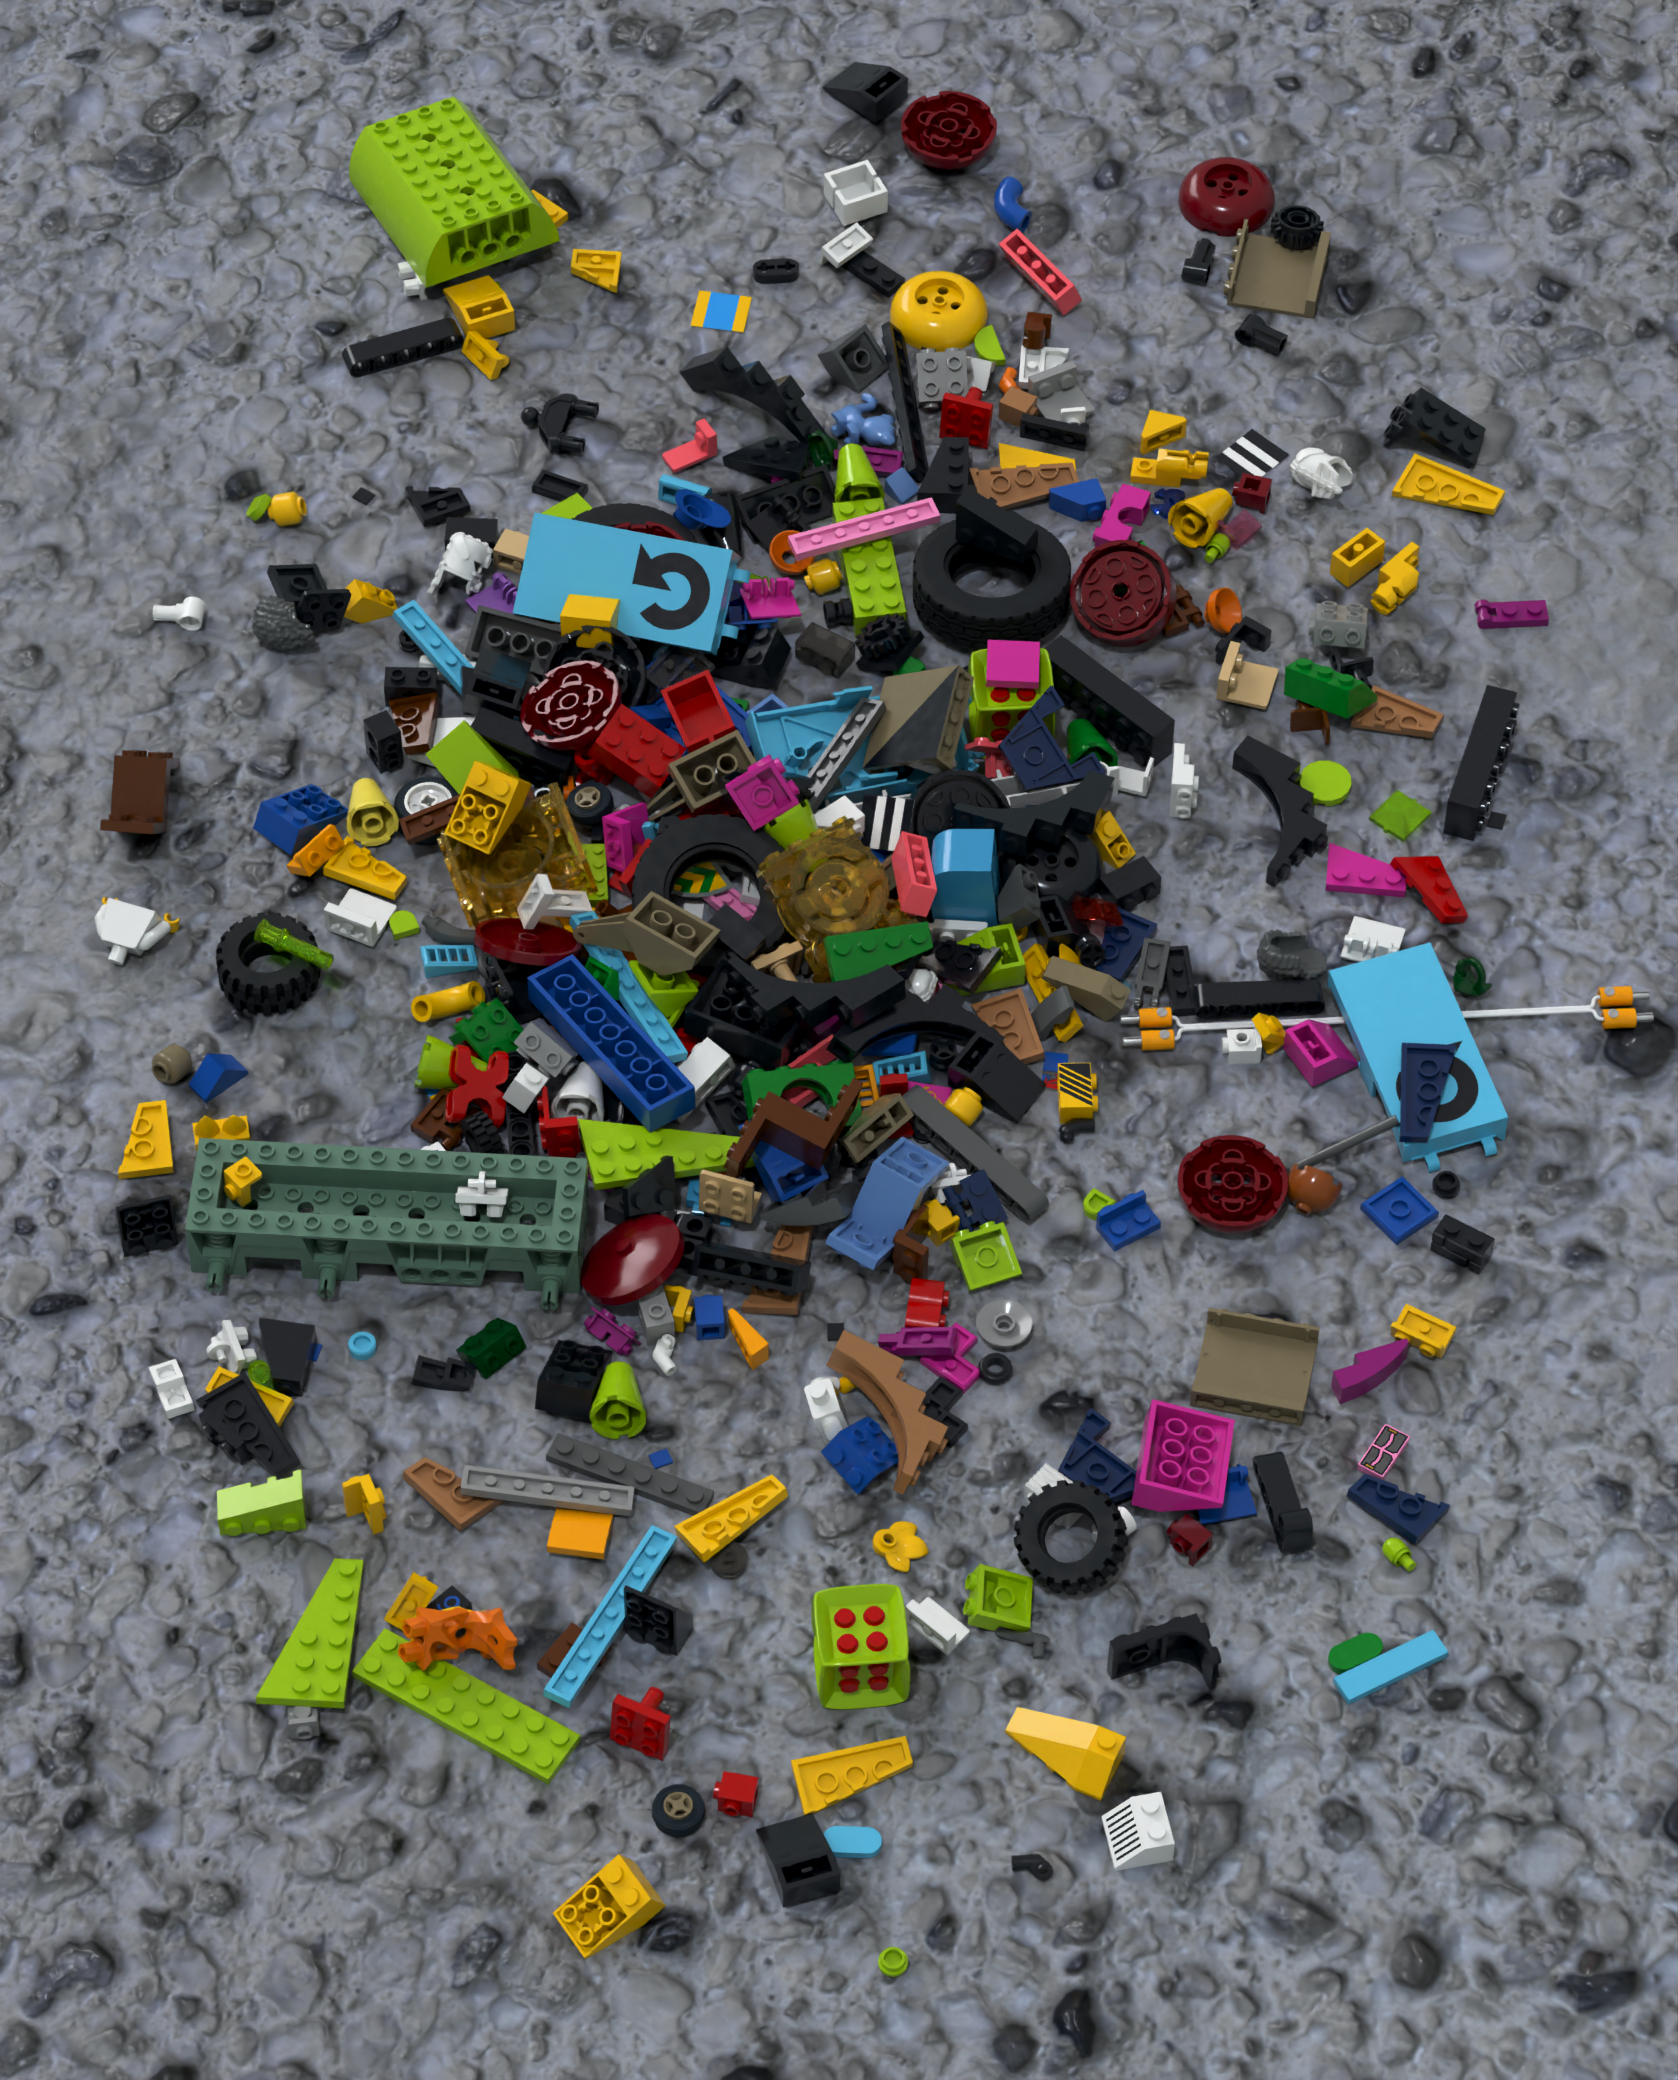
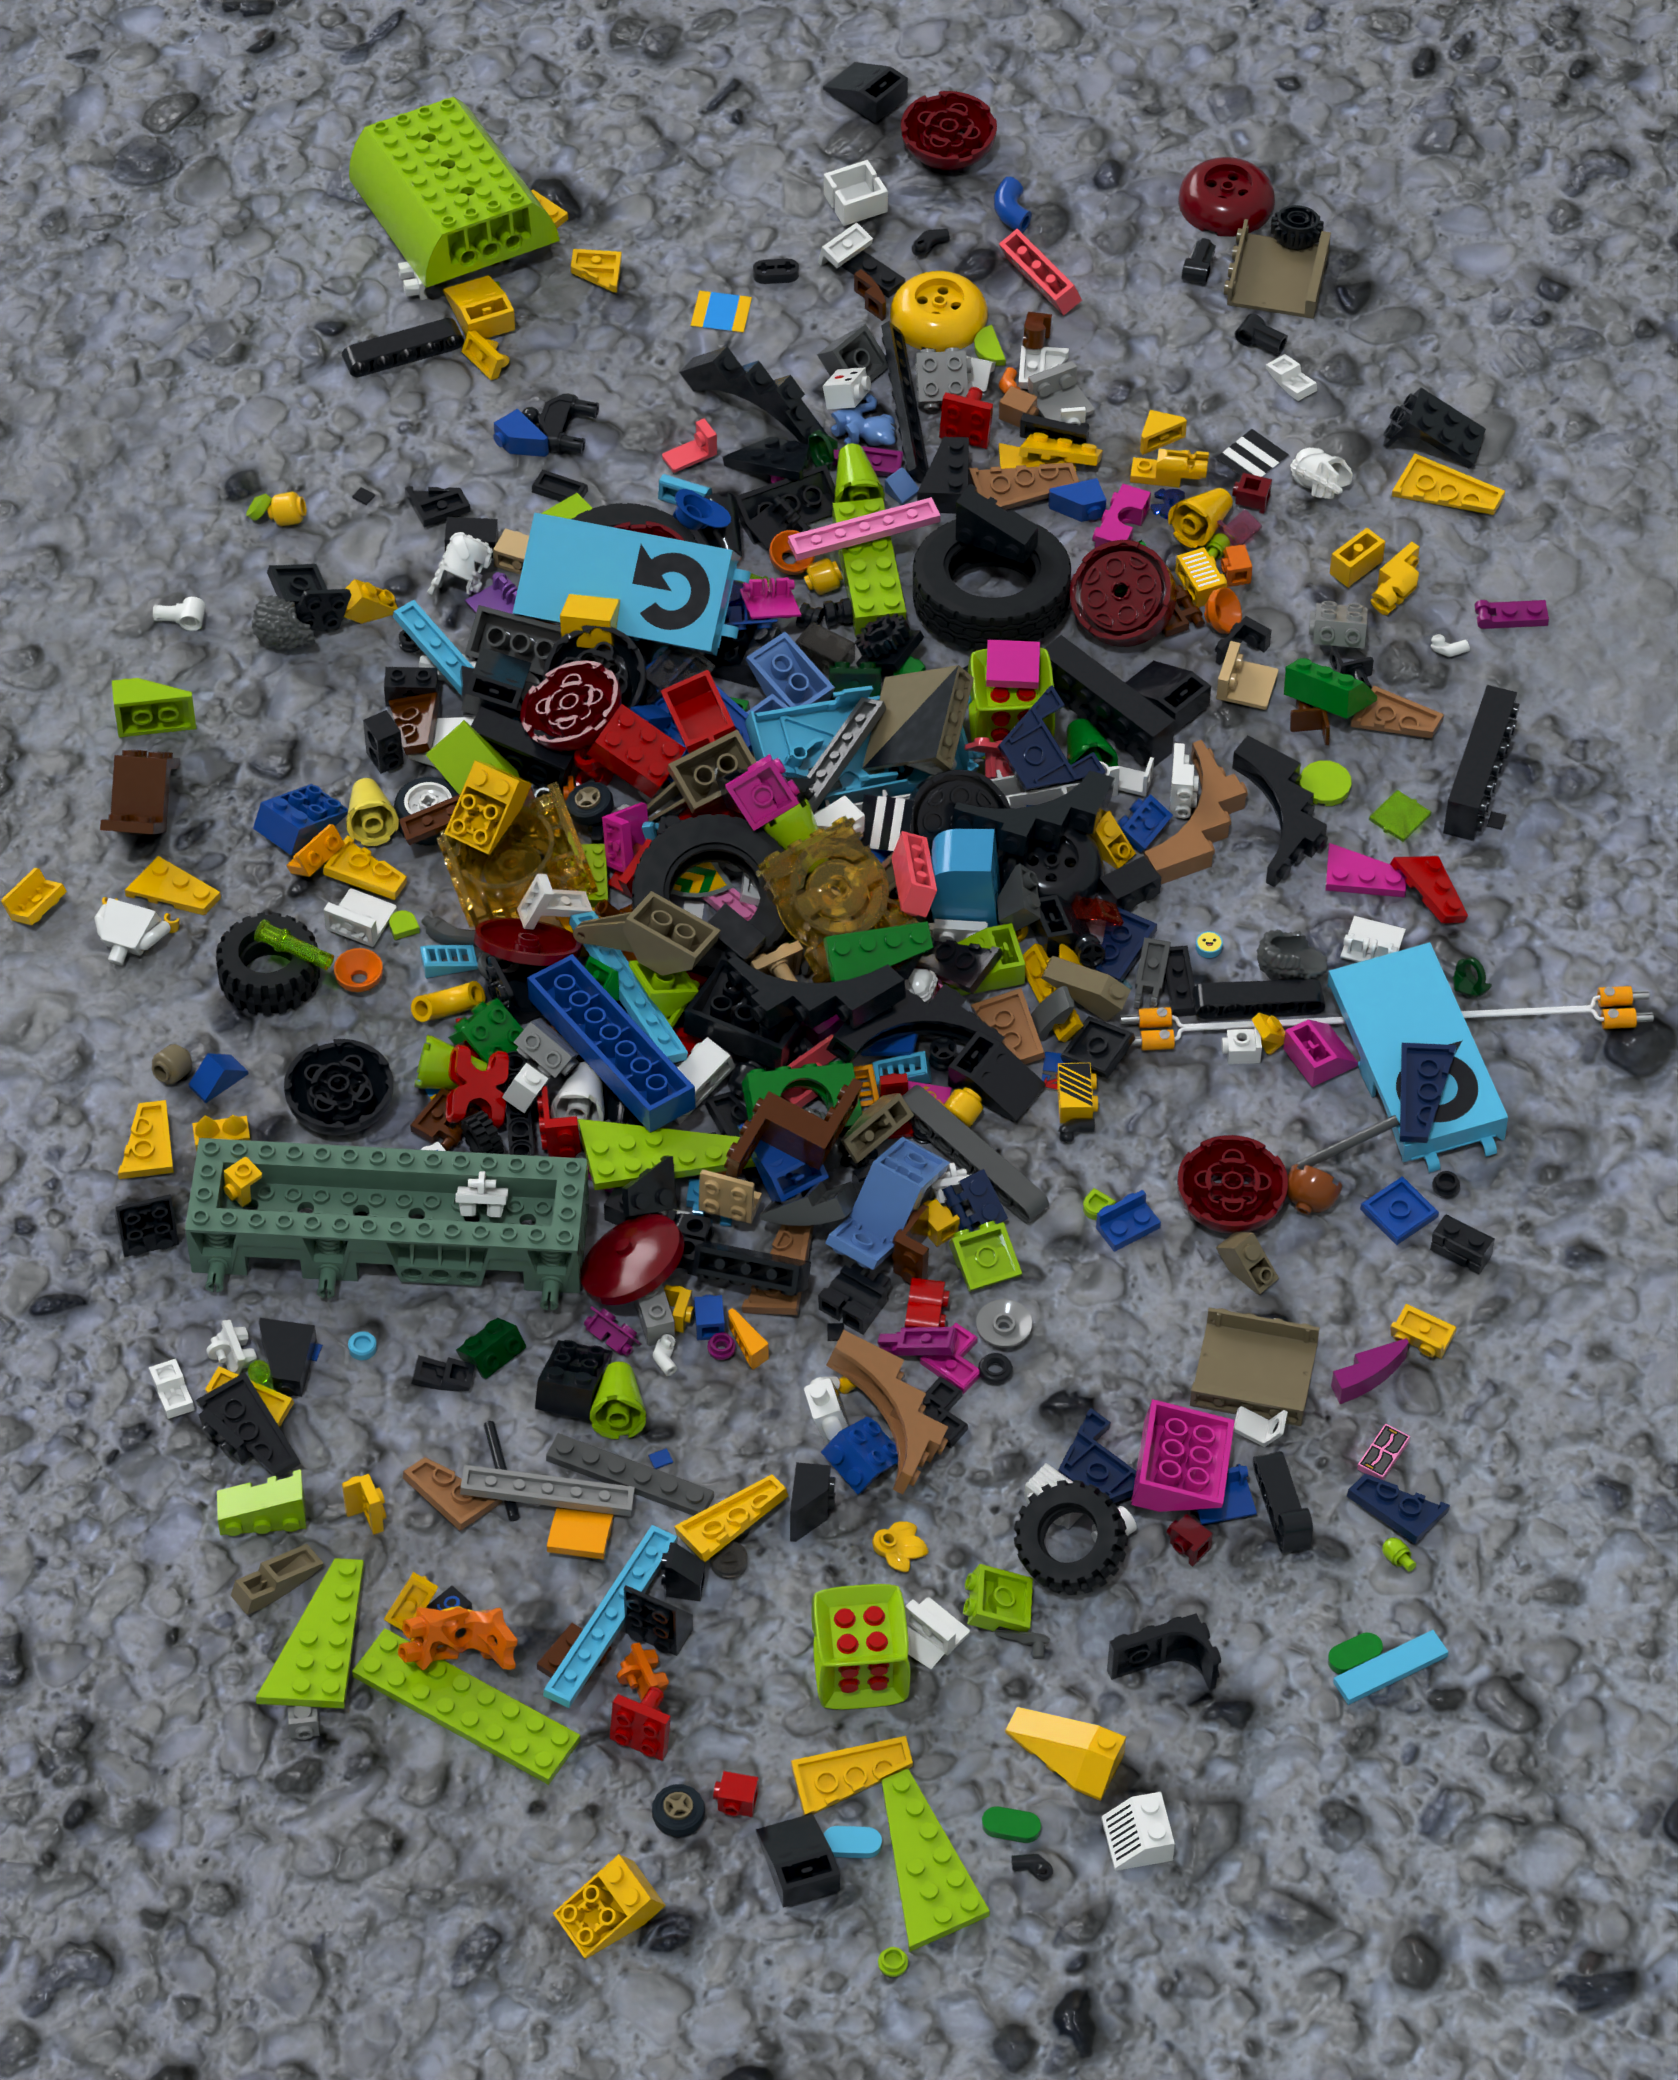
(32, 897): none -> yellow bracket
(151, 708): none -> lime slope
(174, 886): none -> yellow wing
(275, 1578): none -> dark tan slope
(334, 1073): none -> black brick
(358, 962): none -> orange piece
(499, 1463): none -> black bar
(520, 435): none -> blue slope
(638, 1671): none -> orange hips
(682, 1573): none -> black slope
(719, 1340): none -> magenta plate
(789, 673): none -> medium blue slope
(809, 615): none -> black wheel
(811, 1498): none -> black slope
(845, 676): none -> dark green bracket
(846, 388): none -> white brick
(855, 1297): none -> black hips
(868, 289): none -> reddish brown slope
(923, 1649): none -> white sticker
(928, 240): none -> black arm
(930, 1876): none -> lime wing
(1011, 1824): none -> green tile
(1063, 447): none -> yellow wing
(1100, 1045): none -> black tile
(1144, 822): none -> blue bracket
(1173, 690): none -> black slope
(1192, 846): none -> medium nougat arch
(1199, 575): none -> yellow brick
(1209, 944): none -> tile
(1236, 565): none -> orange brick
(1247, 1261): none -> dark tan slope
(1257, 1427): none -> white bracket
(1289, 376): none -> white slope
(1447, 649): none -> white arm

